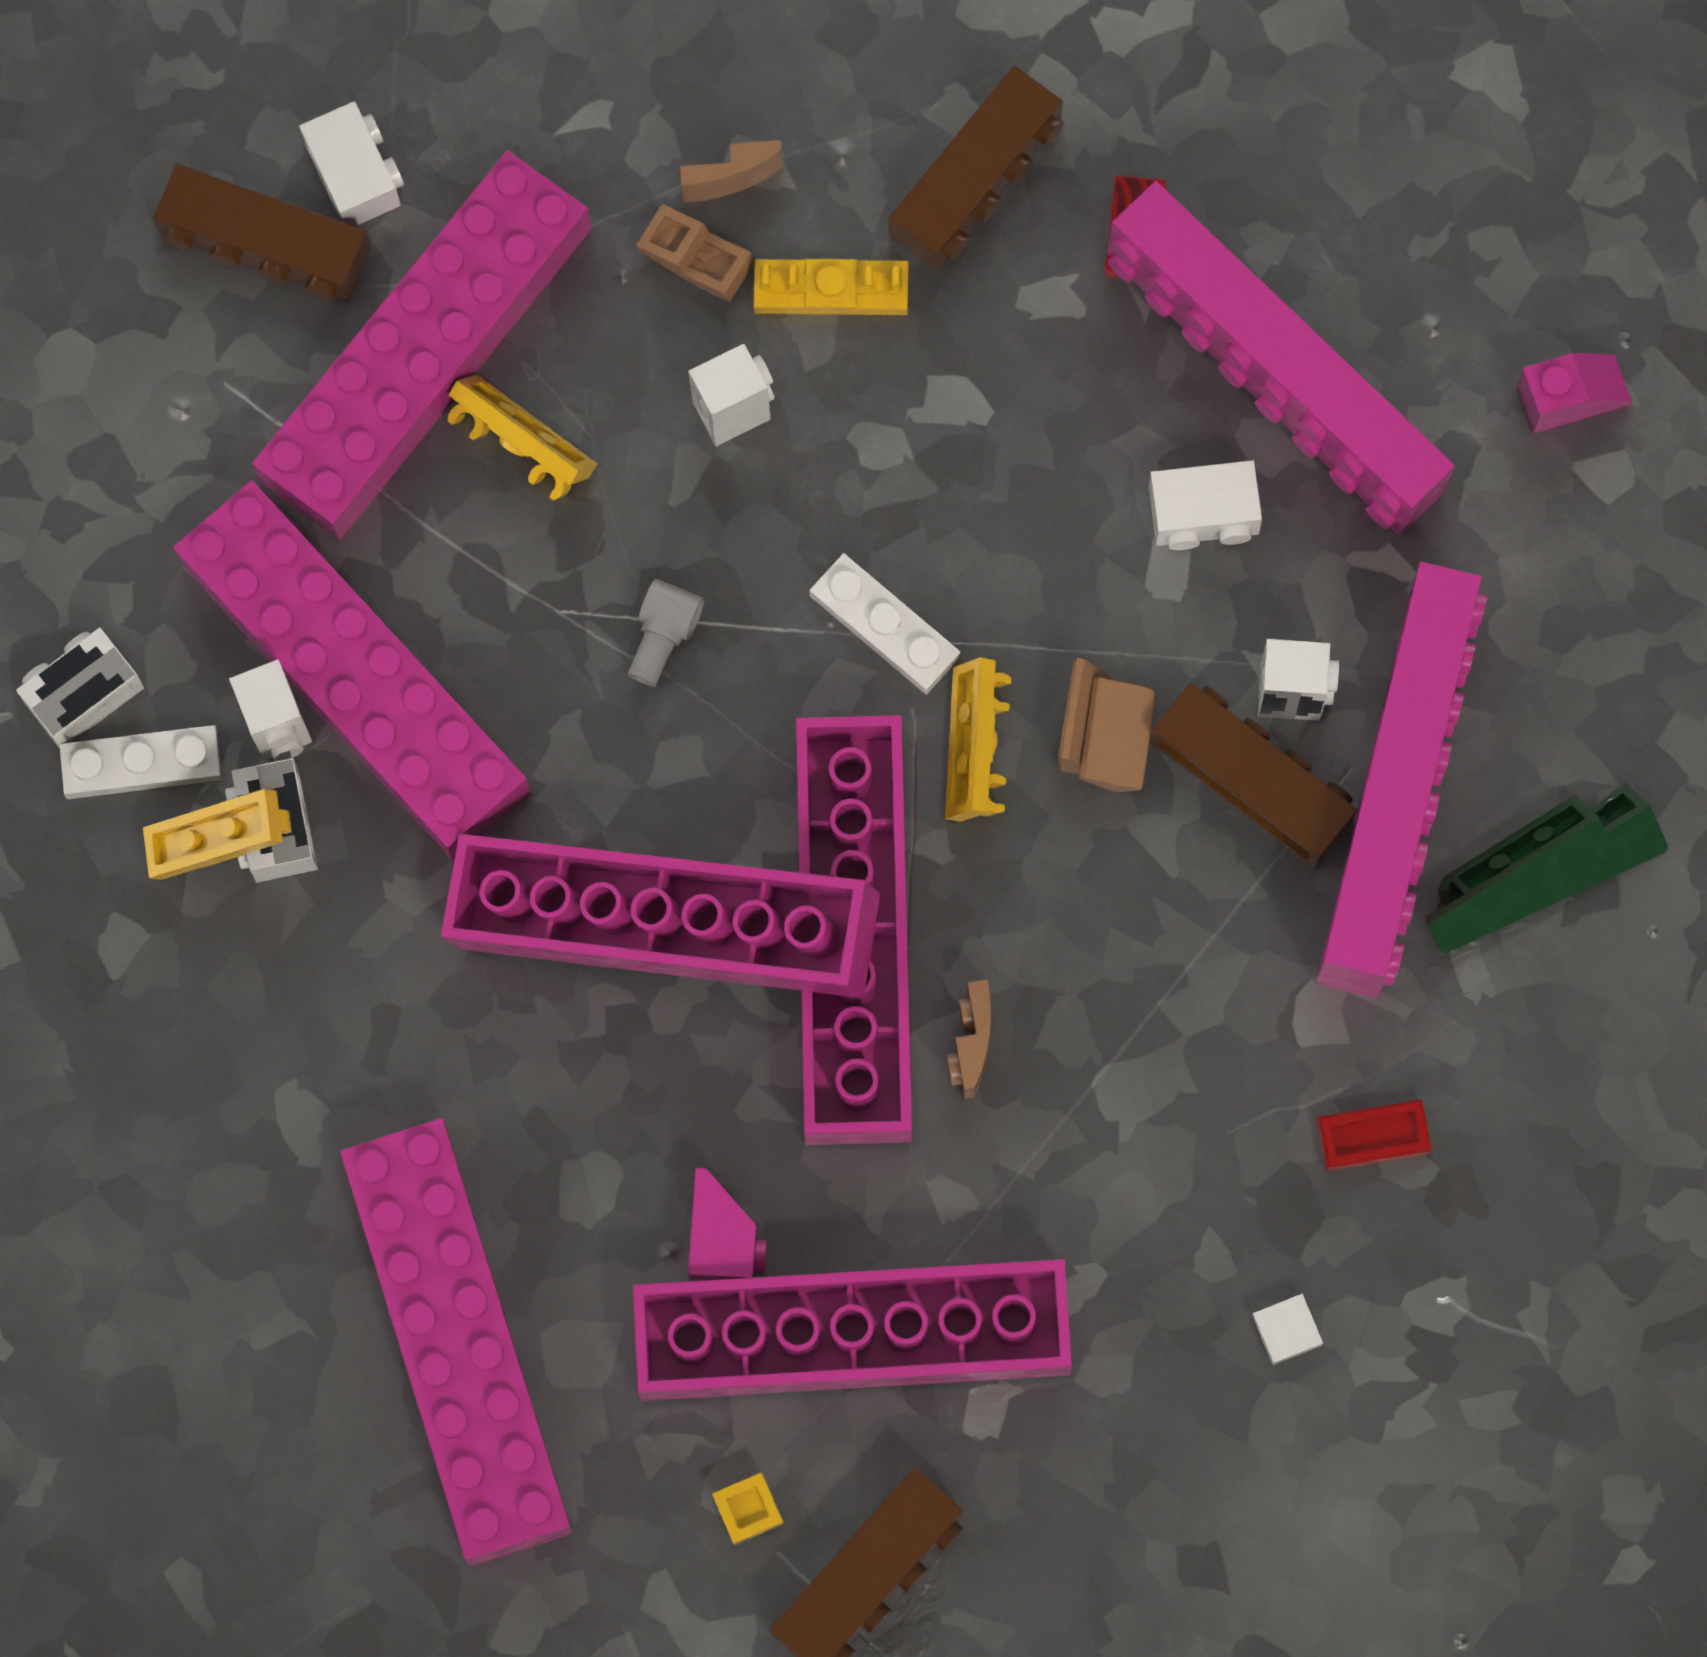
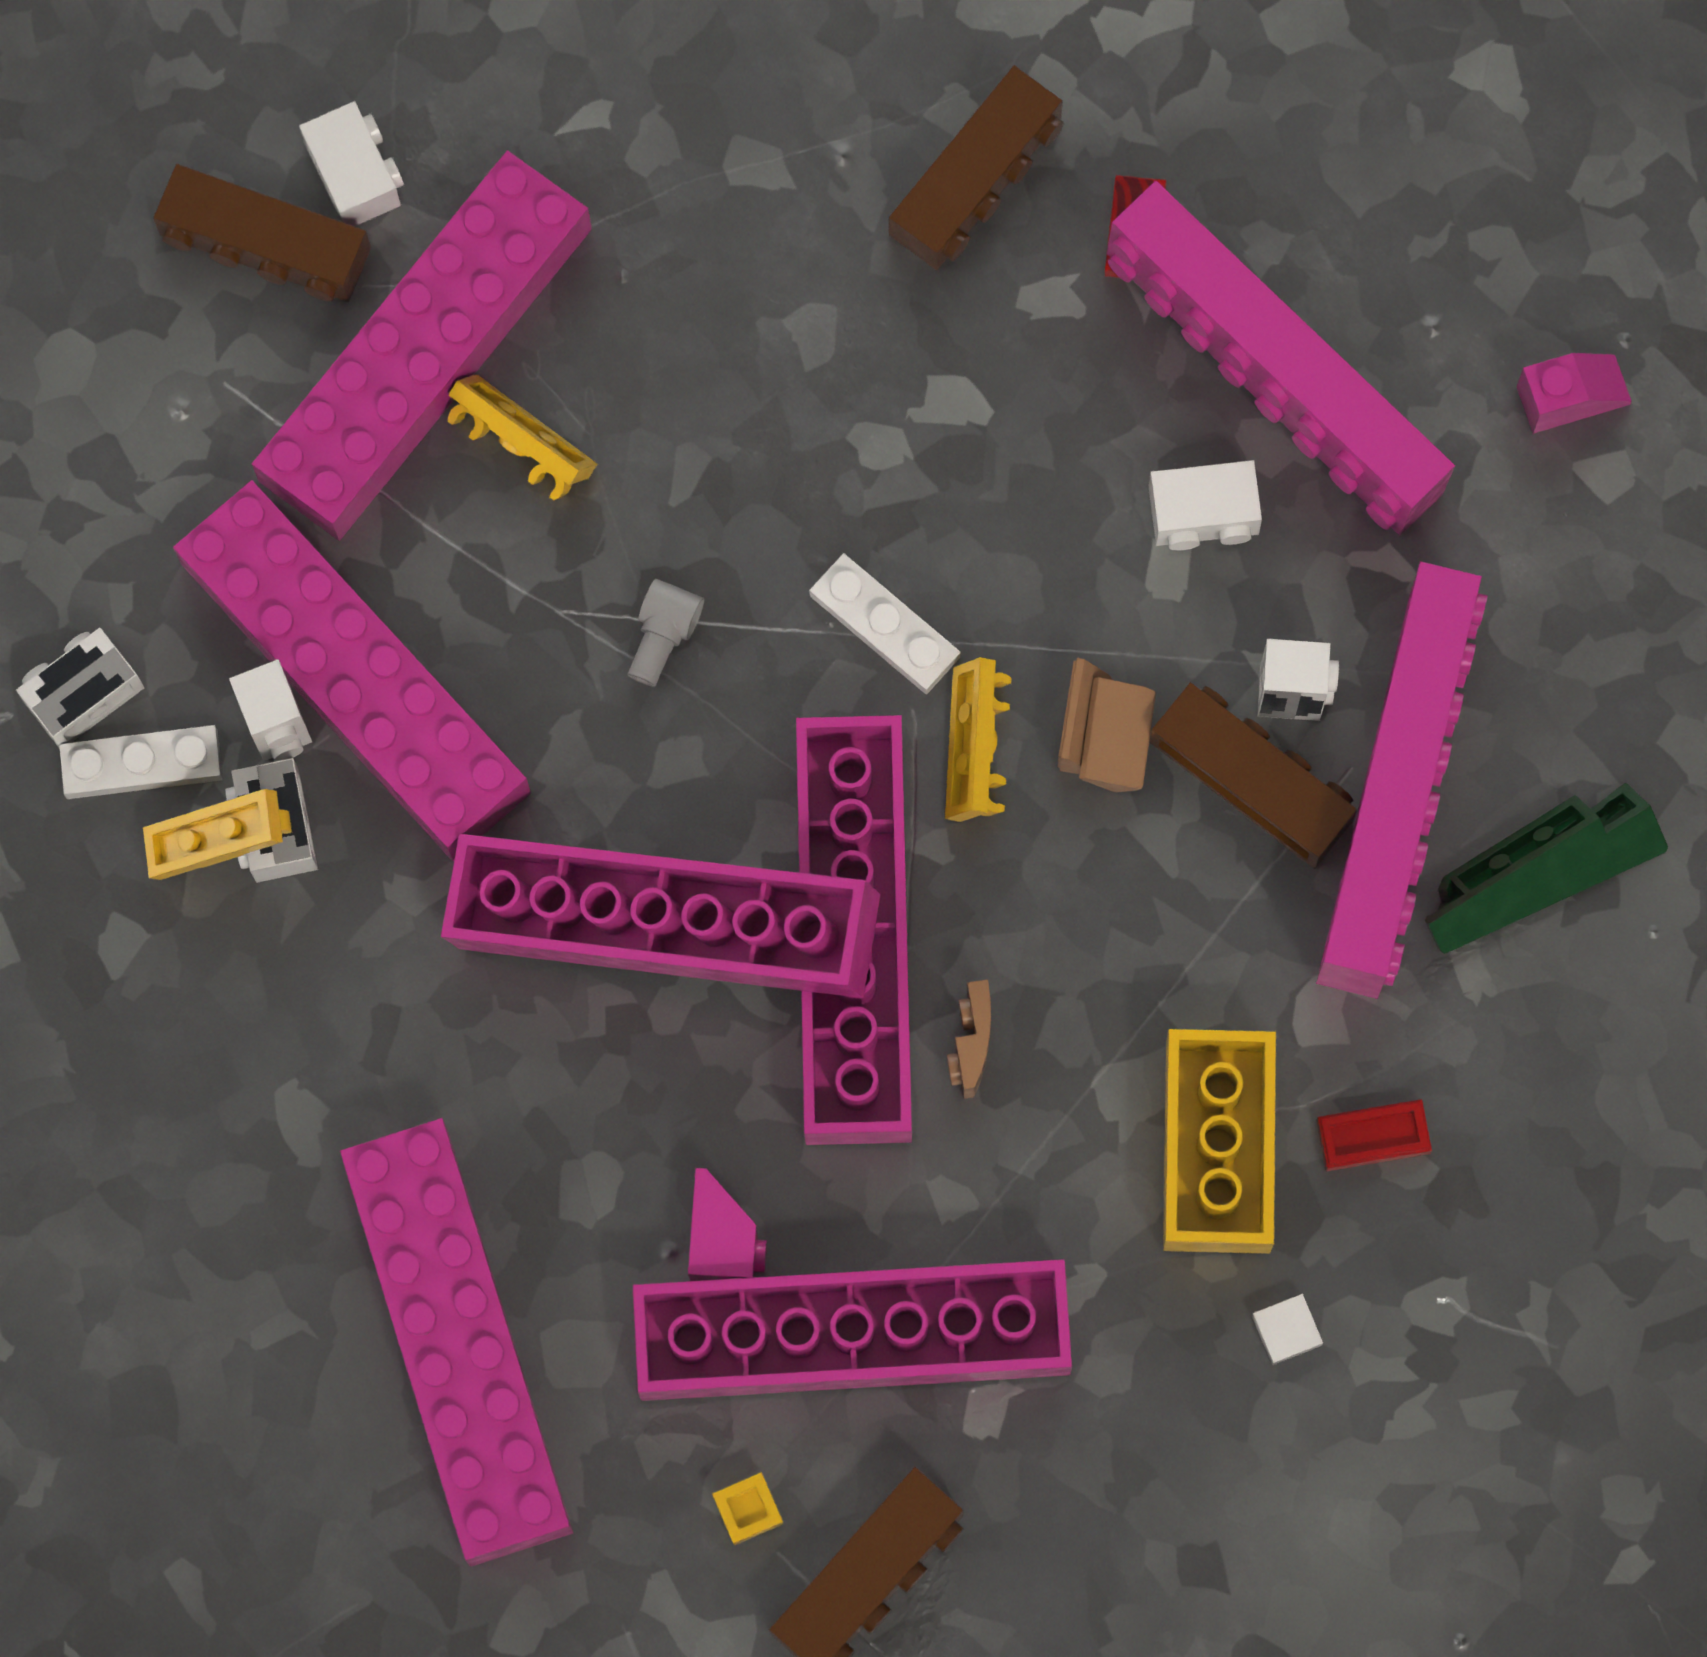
(695, 254): medium nougat slope -> none
(731, 393): white brick -> none
(749, 165): medium nougat slope -> none
(831, 287): yellow plate -> none
(1219, 1141): none -> yellow brick

